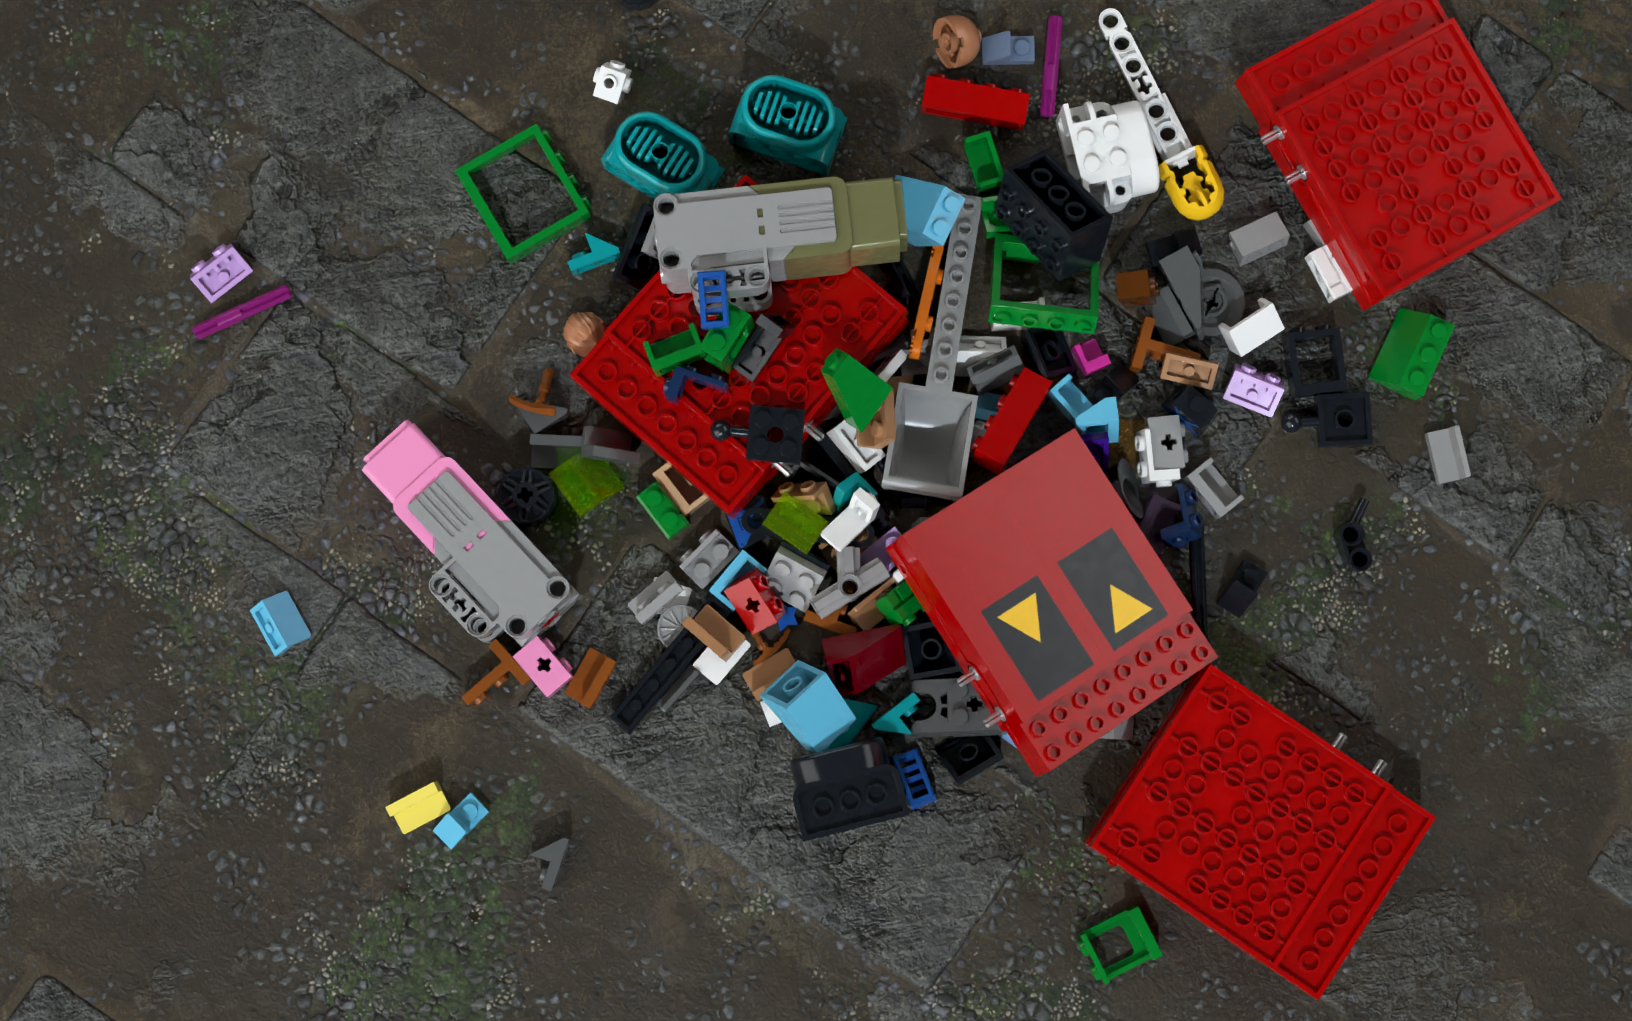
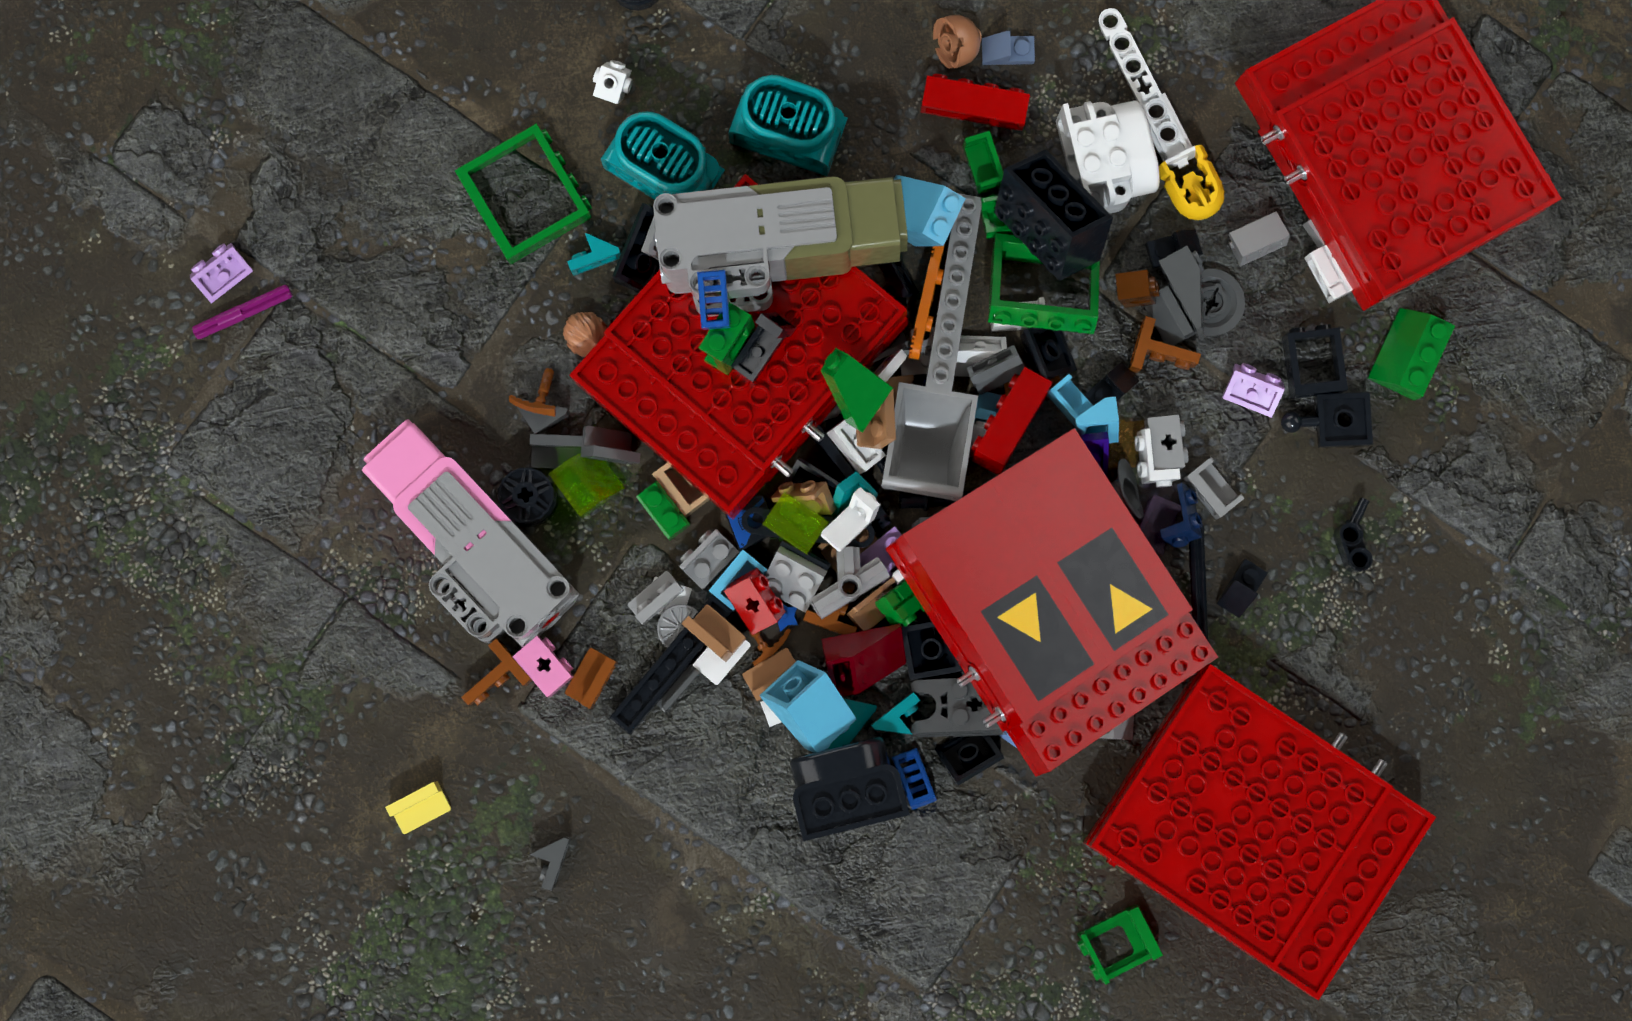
(280, 622): medium azure panel -> none
(461, 820): medium azure slope -> none
(675, 351): green panel -> none
(675, 386): dark blue bracket -> none
(760, 422): black plate -> none
(1051, 66): magenta axle -> none
(1090, 357): dark pink panel -> none
(1188, 370): medium nougat panel -> none
(1192, 409): black torso -> none
(1253, 329): white panel -> none
(1447, 455): light grey panel -> none

